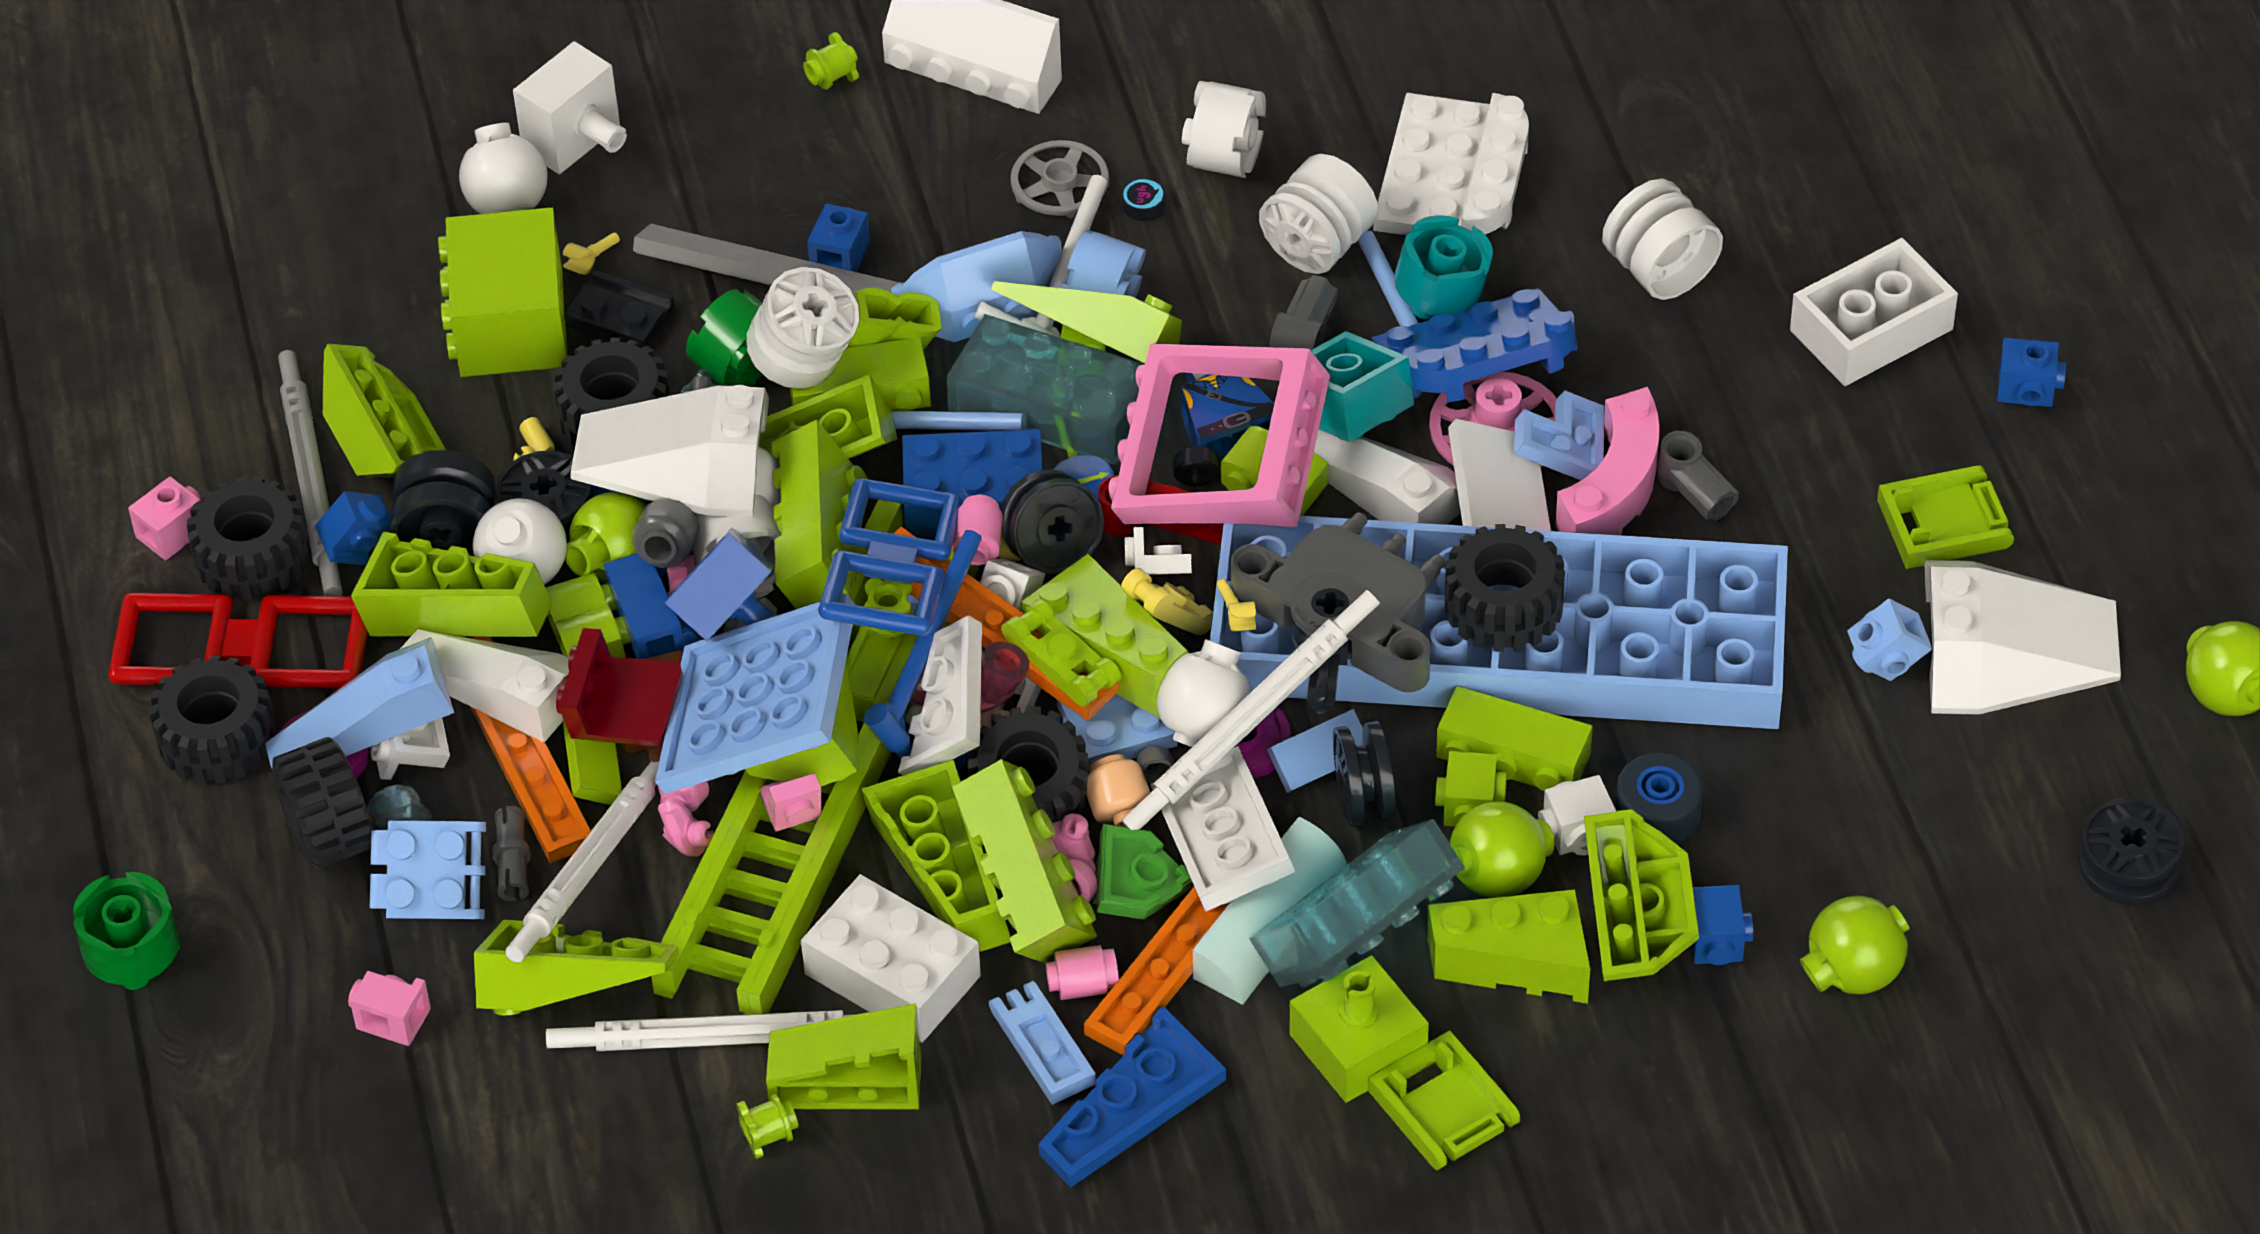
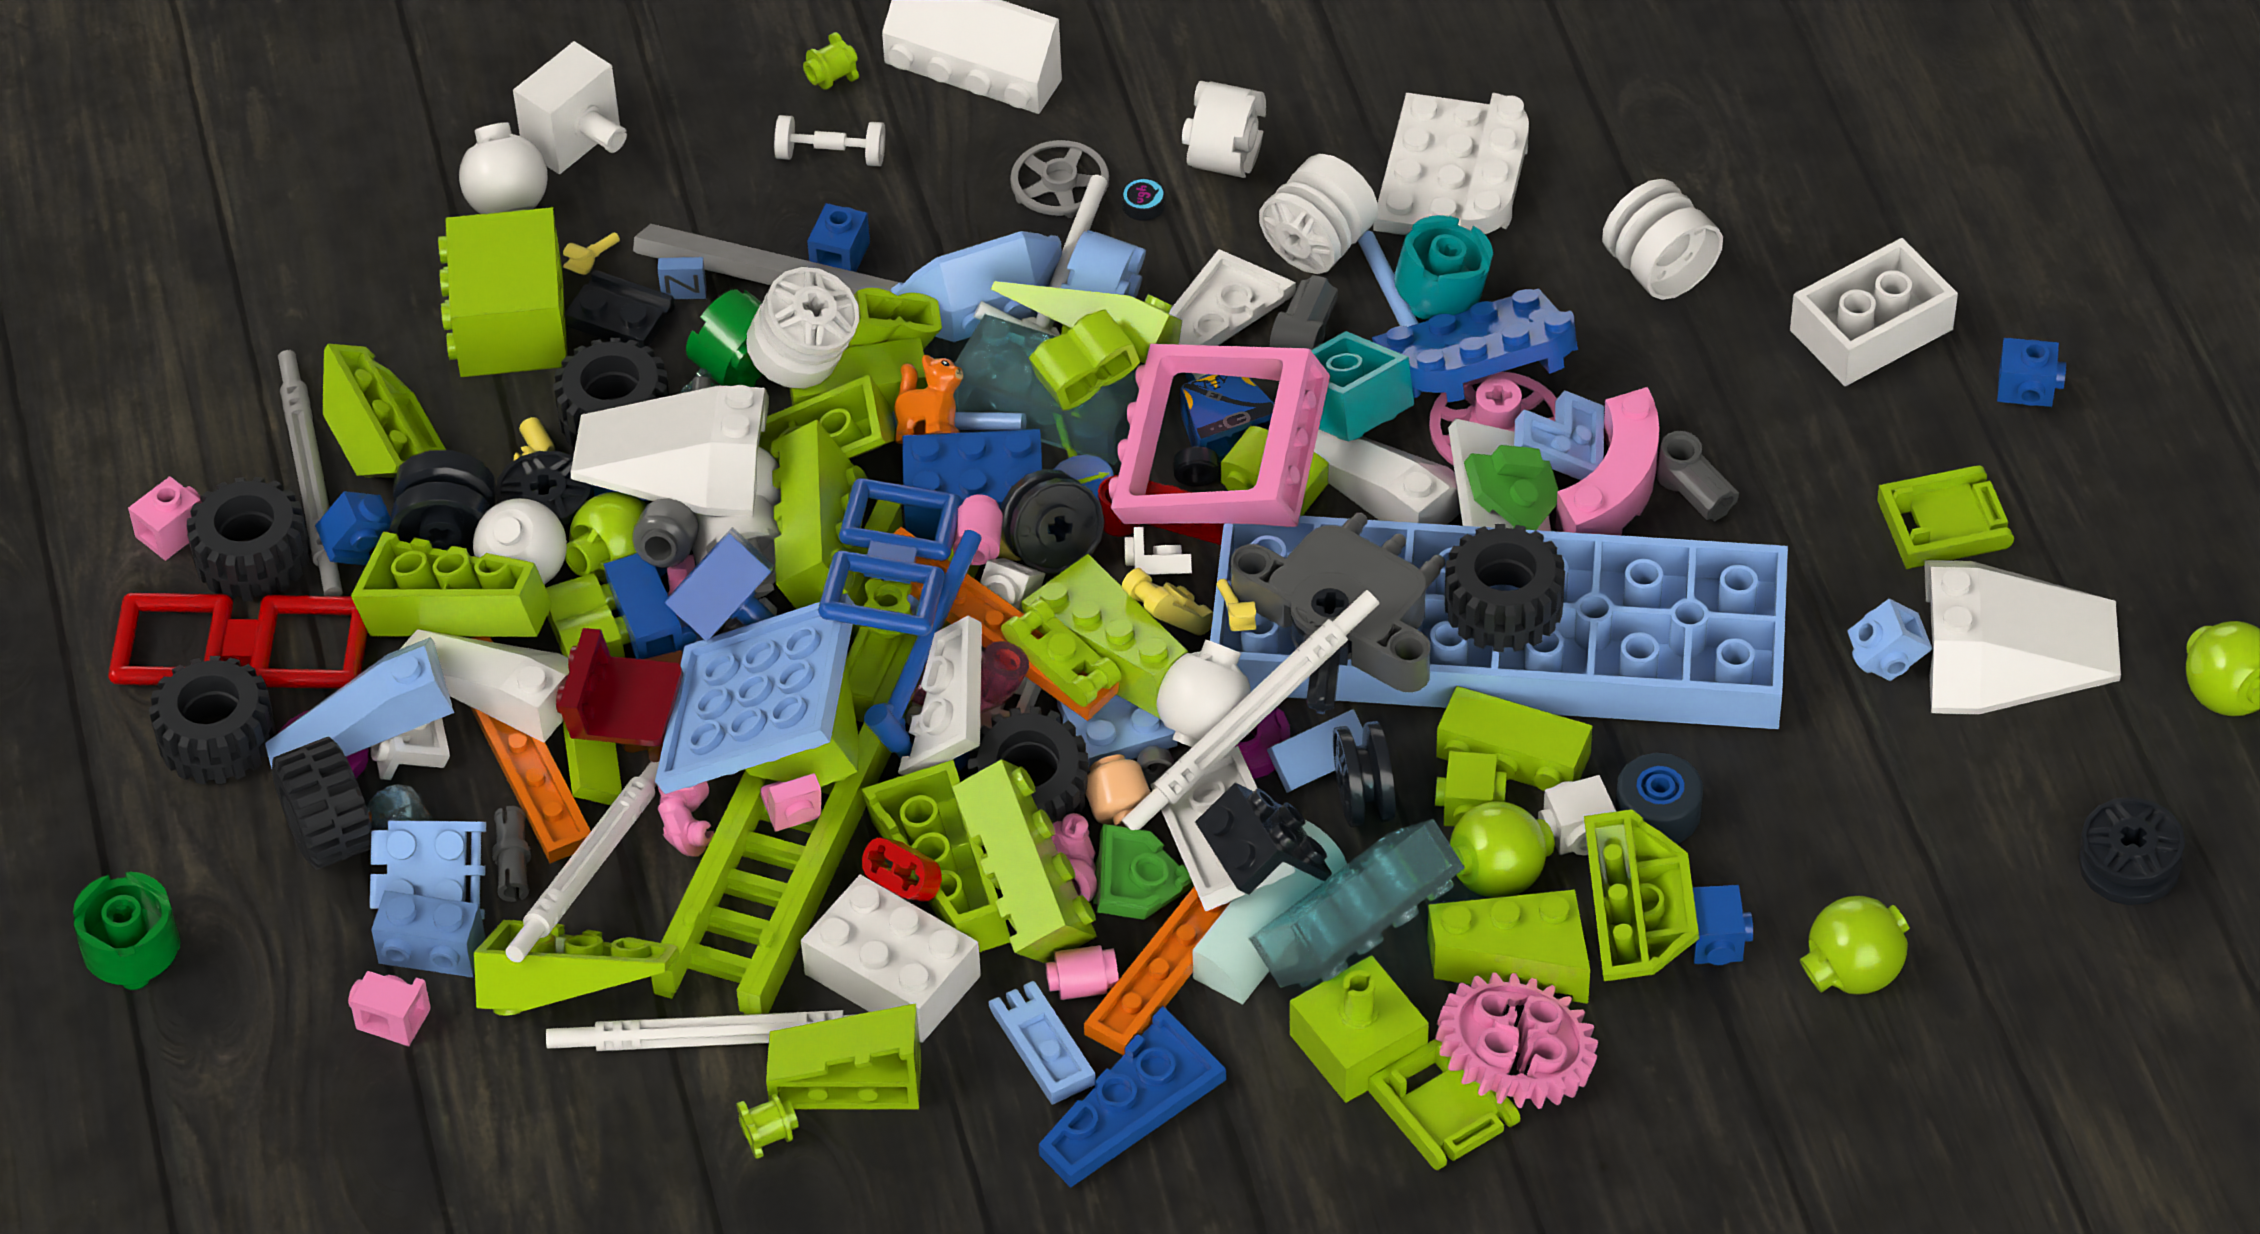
(427, 933): none -> medium blue brick
(682, 277): none -> medium blue tile
(786, 137): none -> white wheel
(904, 861): none -> red beam
(930, 408): none -> orange animal
(1084, 359): none -> lime brick
(1228, 299): none -> white wing
(1257, 835): none -> black bracket
(1487, 1042): none -> bright pink gear
(1513, 484): none -> bright green plate

